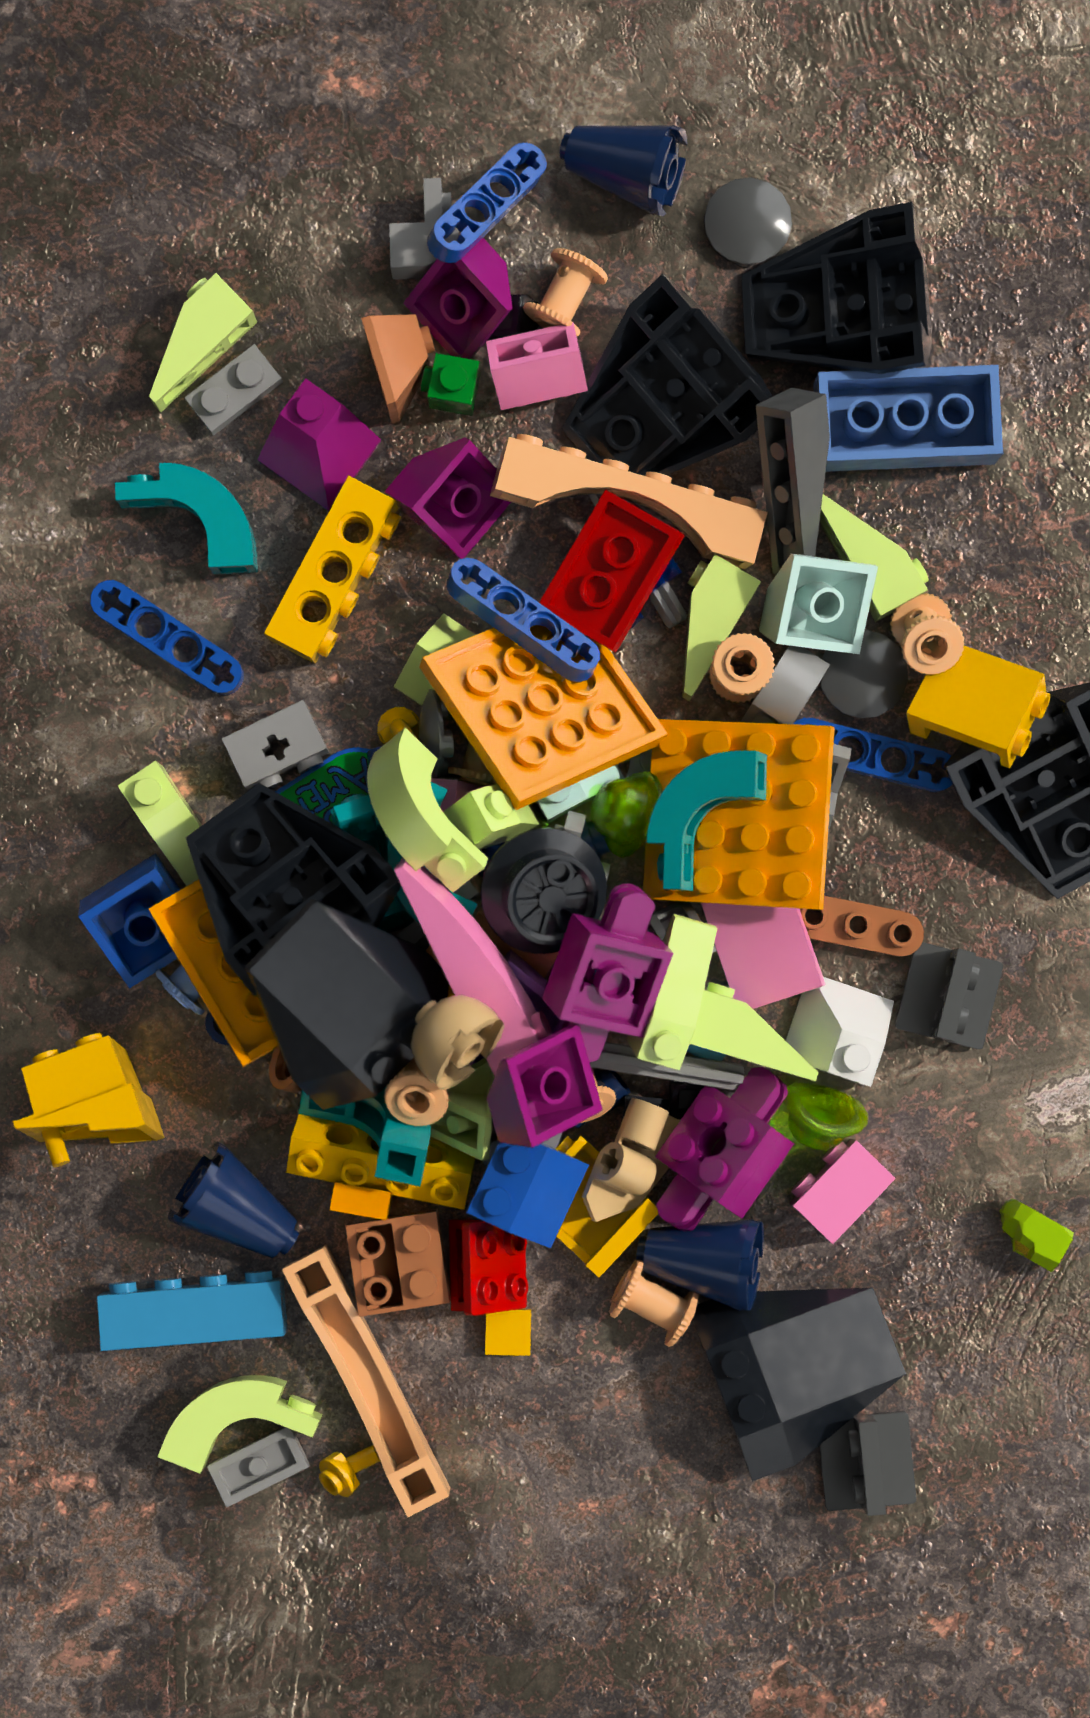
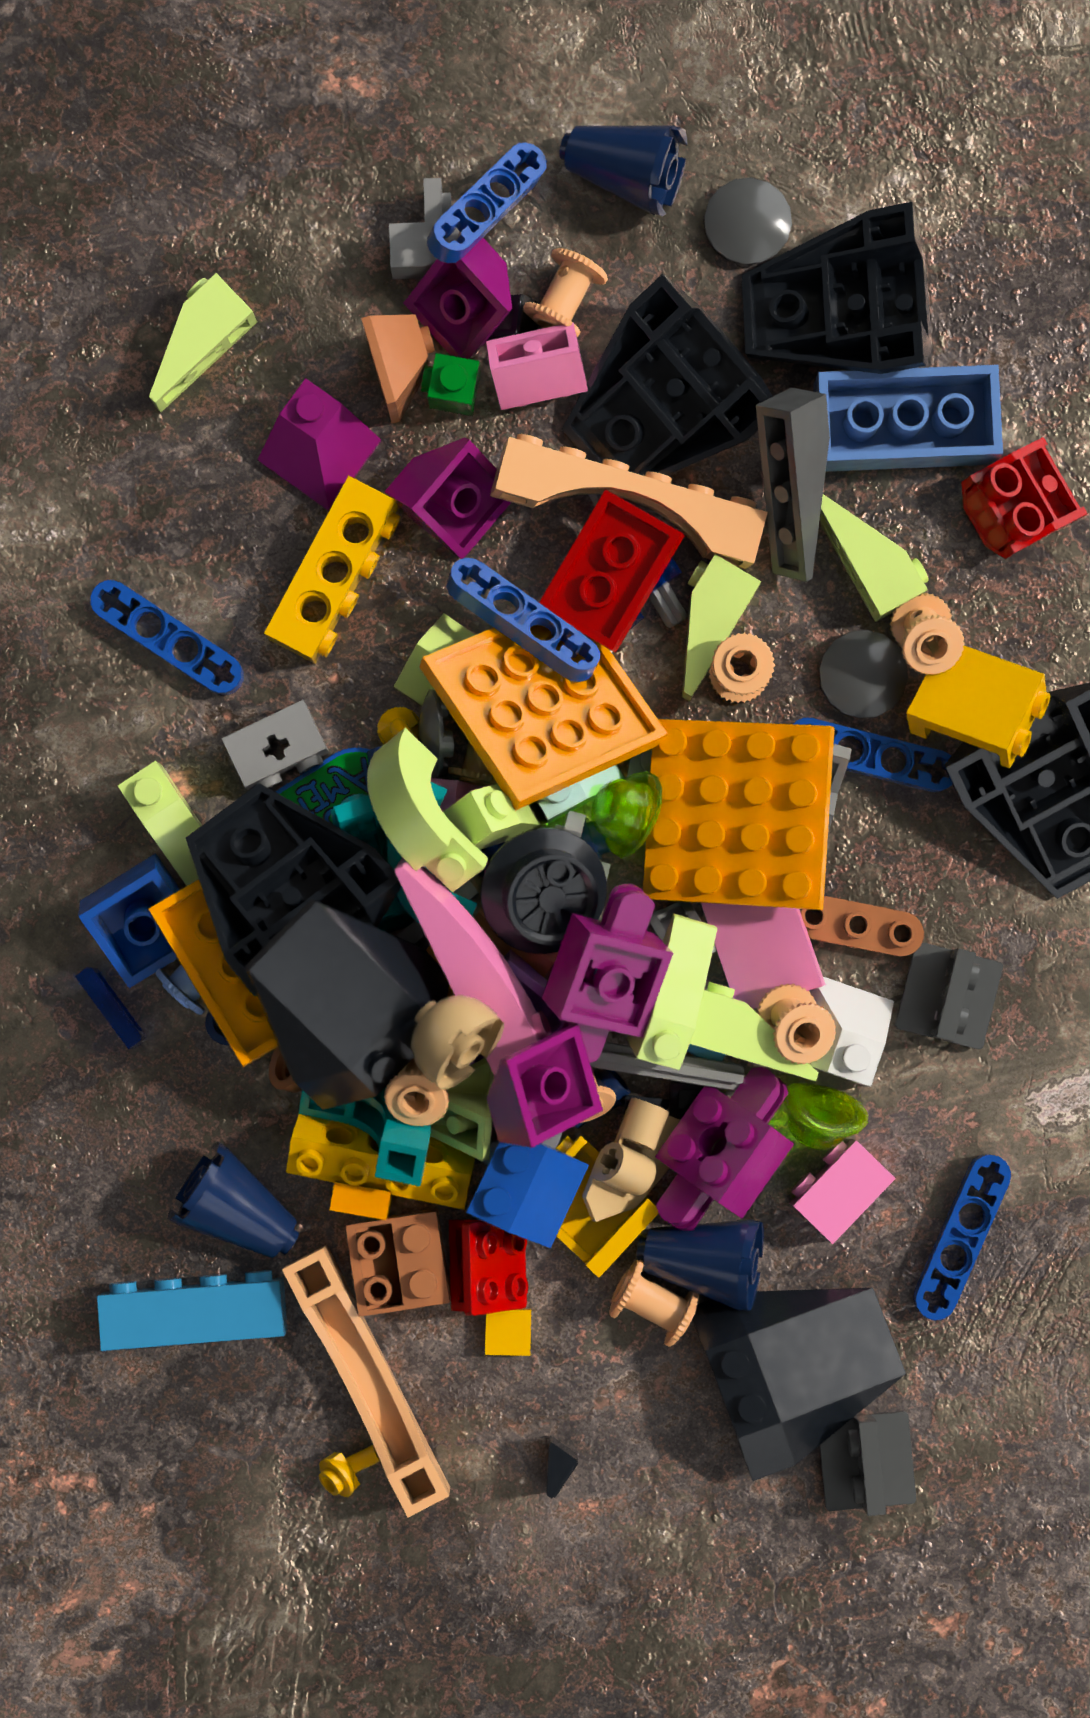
(86, 1096): yellow piece -> none
(111, 1007): none -> clear blue tile
(227, 528): teal arch -> none
(231, 1400): yellowish green arch -> none
(233, 389): light grey plate -> none
(258, 1465): light grey plate -> none
(560, 1466): none -> black slope
(690, 798): teal arch -> none
(788, 689): light grey brick -> none
(800, 1025): none -> light nougat hose
(819, 603): light aqua slope -> none
(969, 1239): none -> blue beam
(1019, 500): none -> red slope
(1035, 1234): lime rock -> none

